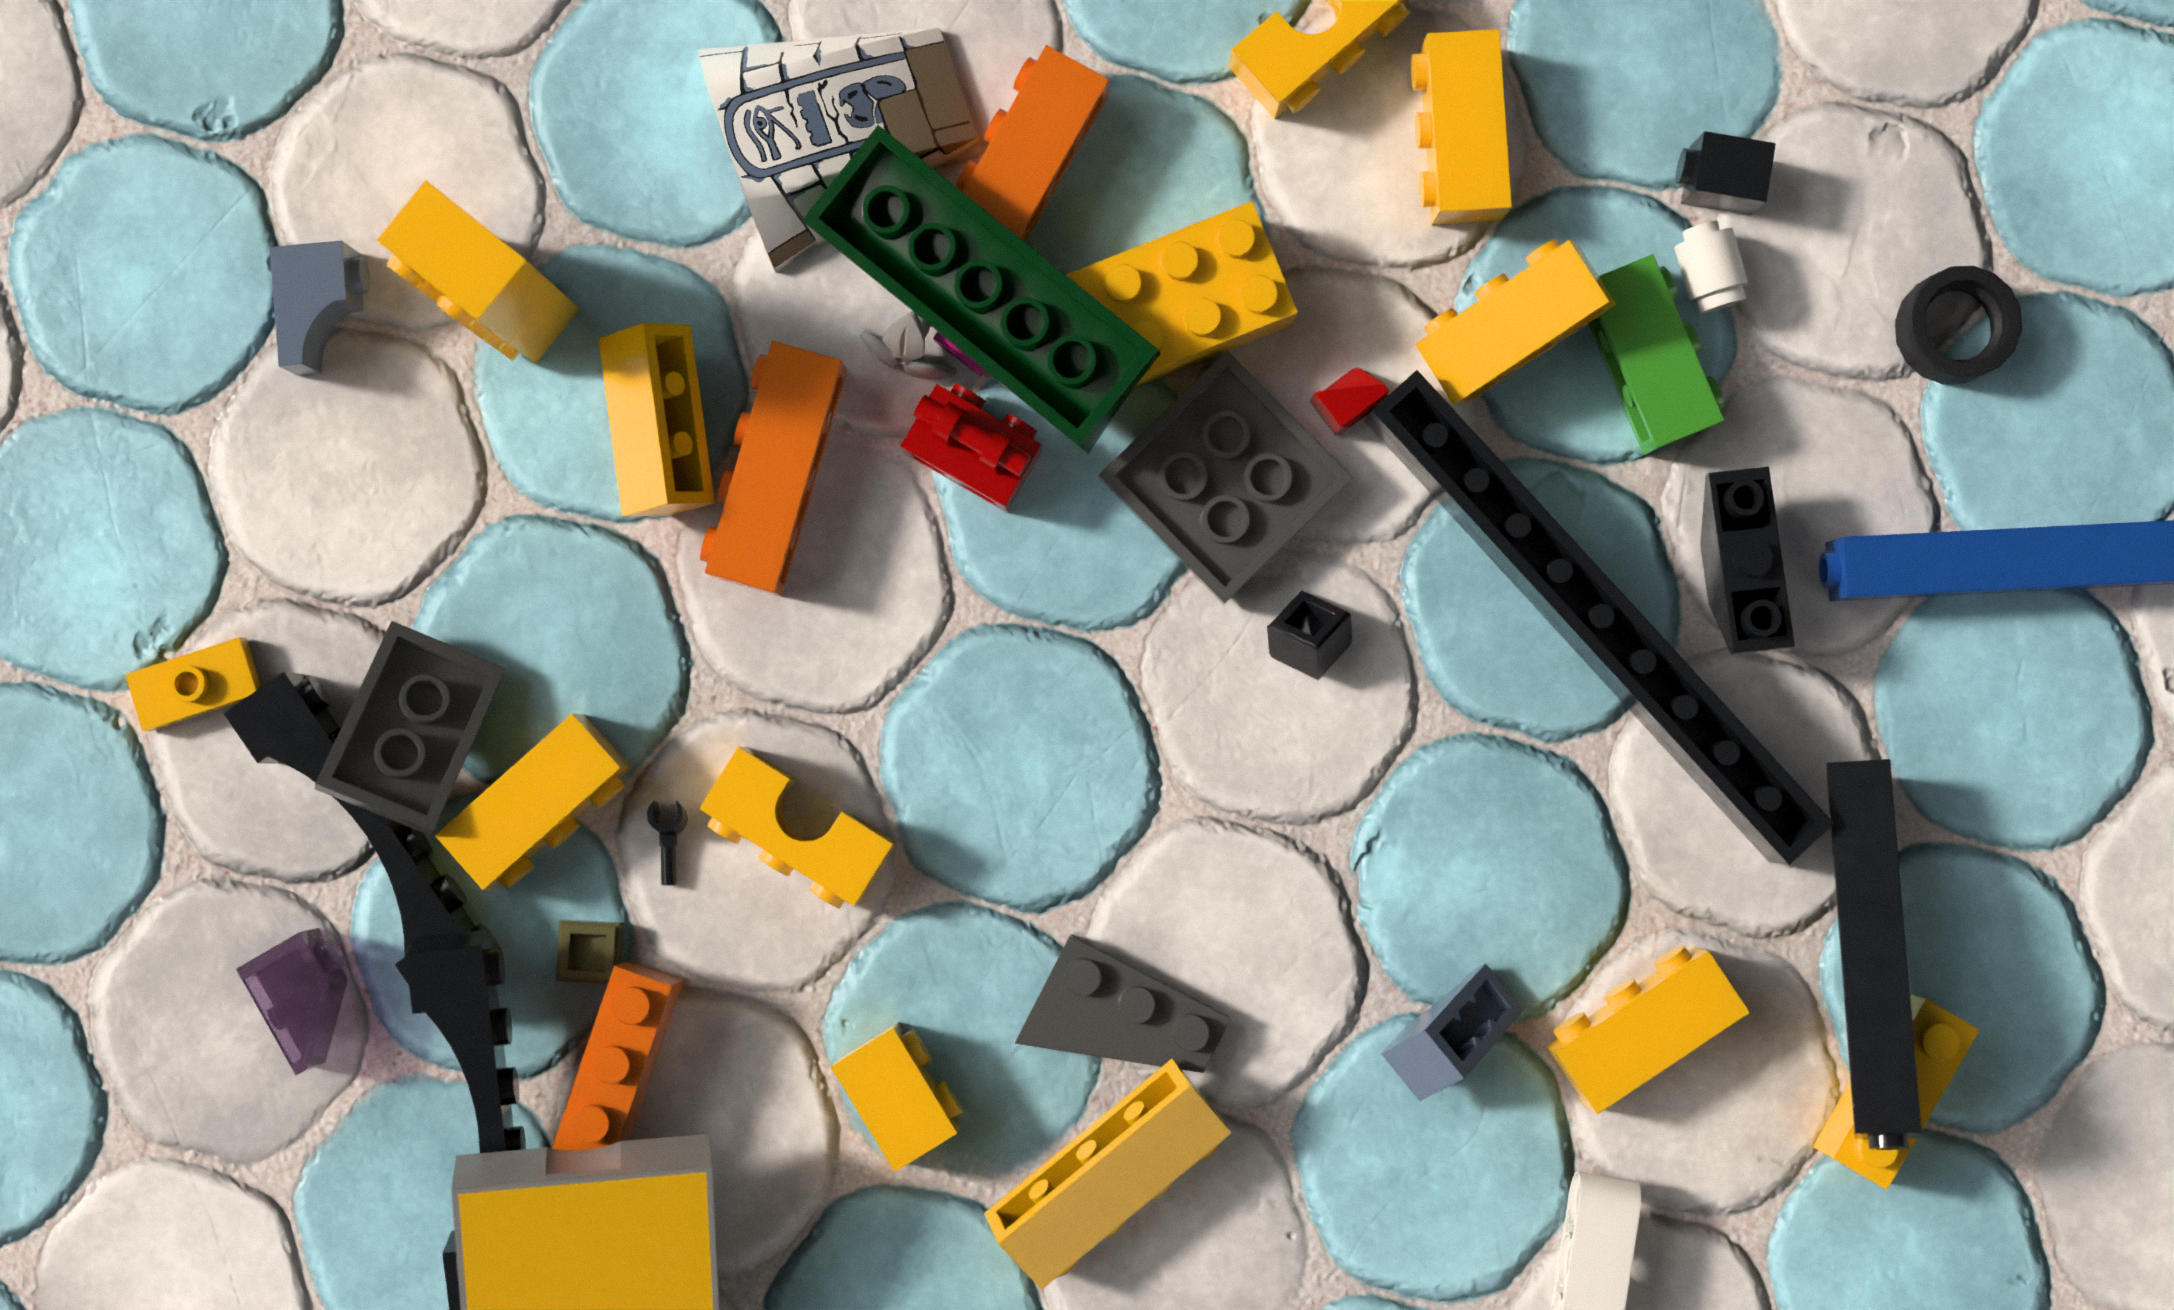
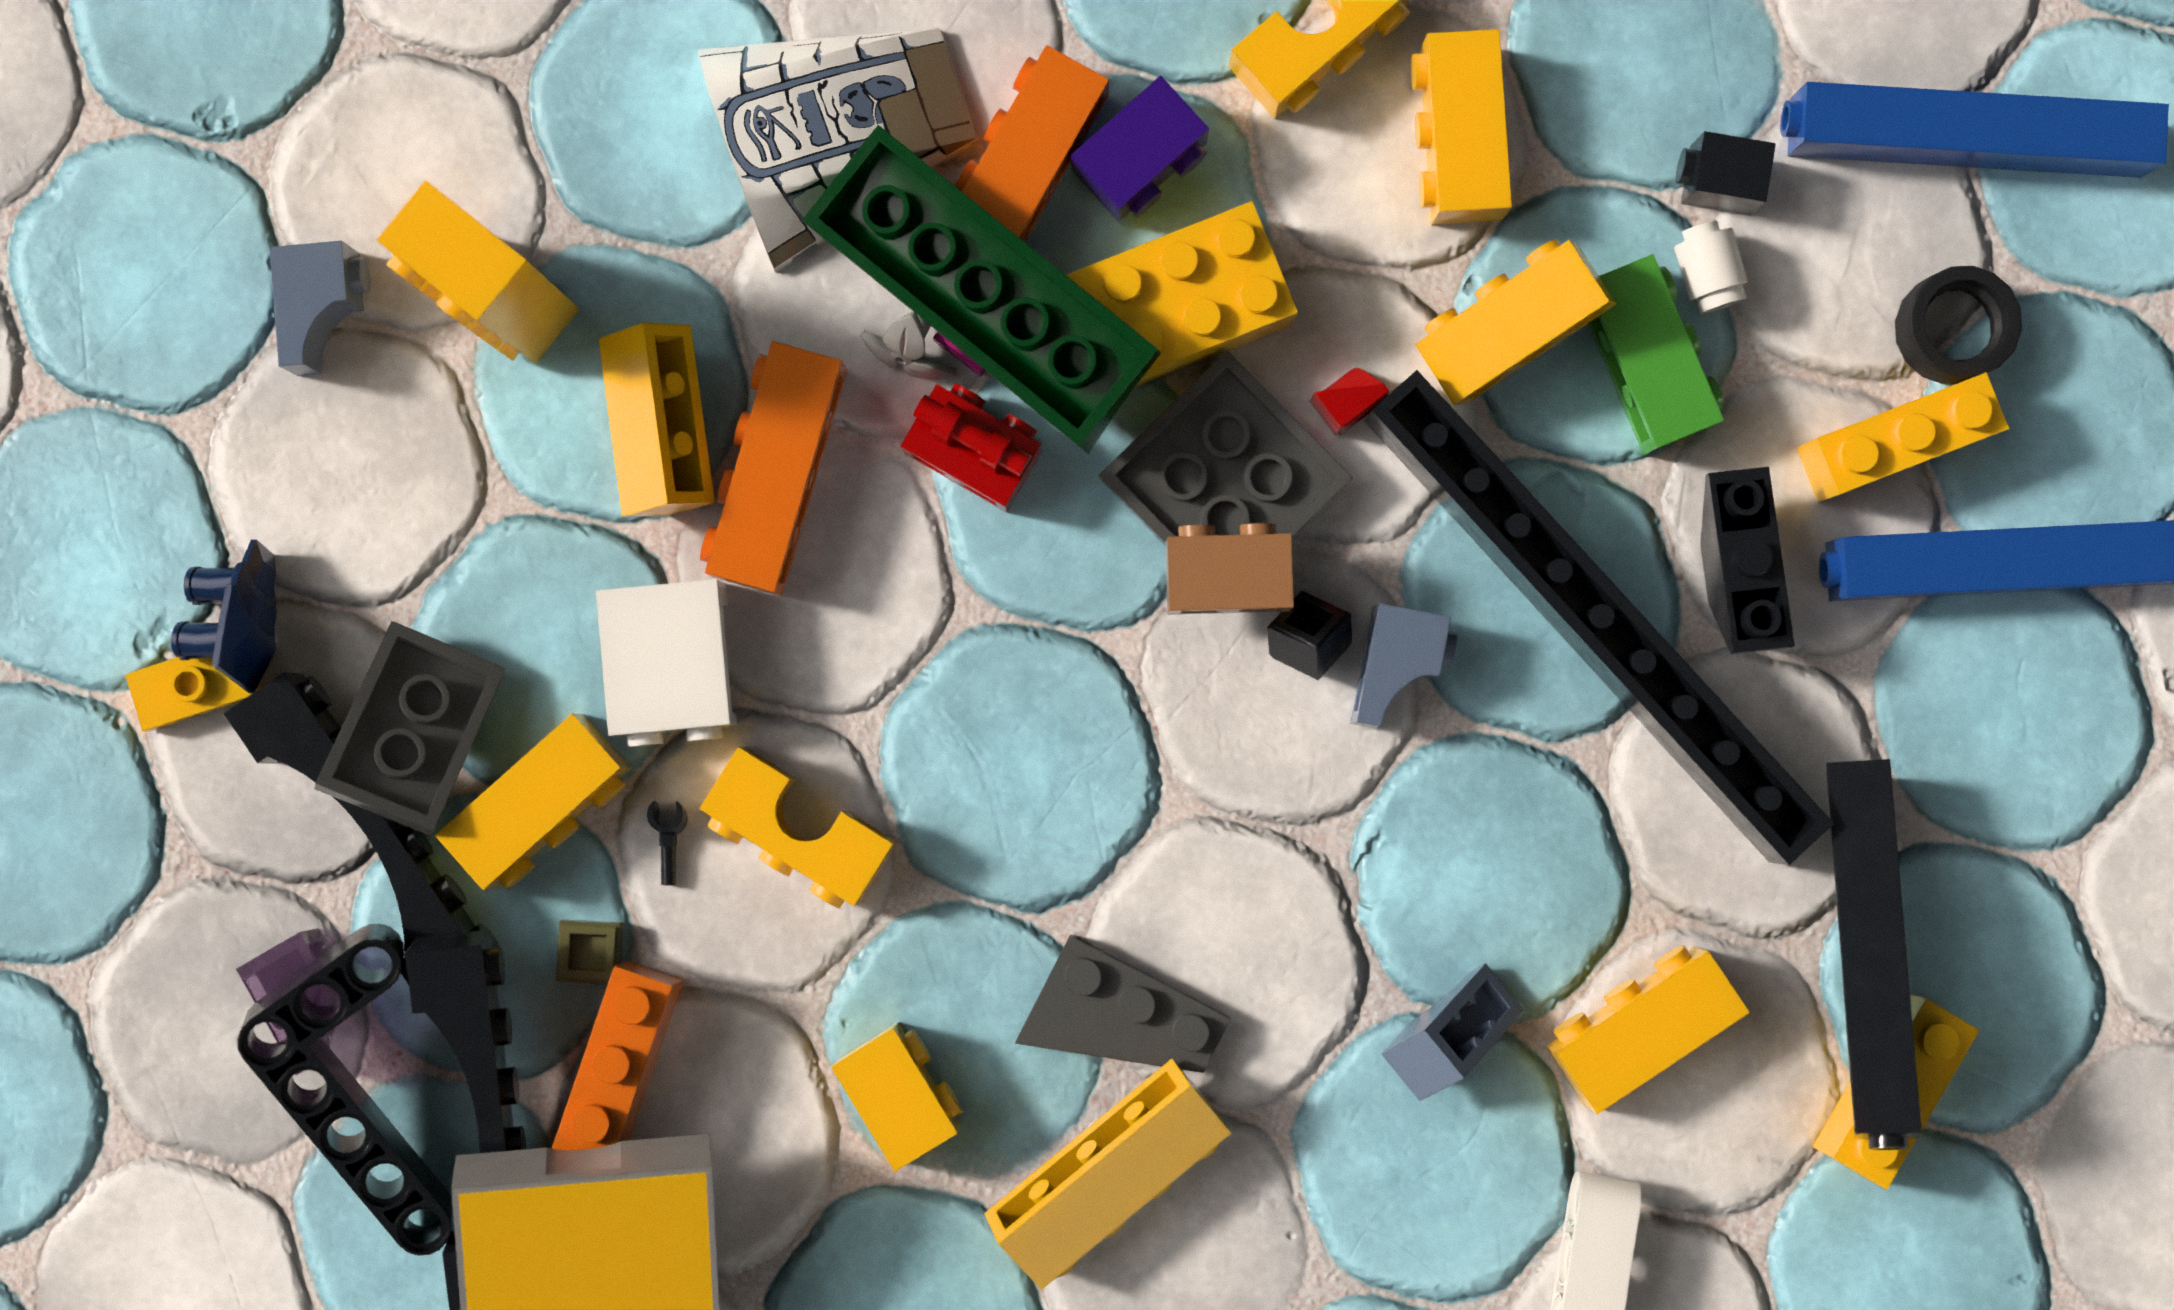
(245, 632): none -> dark blue connector
(342, 1094): none -> black beam
(665, 661): none -> white panel
(1141, 150): none -> dark purple brick
(1229, 571): none -> medium nougat brick
(1397, 650): none -> sand blue arch
(1902, 437): none -> yellow arch
(1975, 129): none -> blue brick

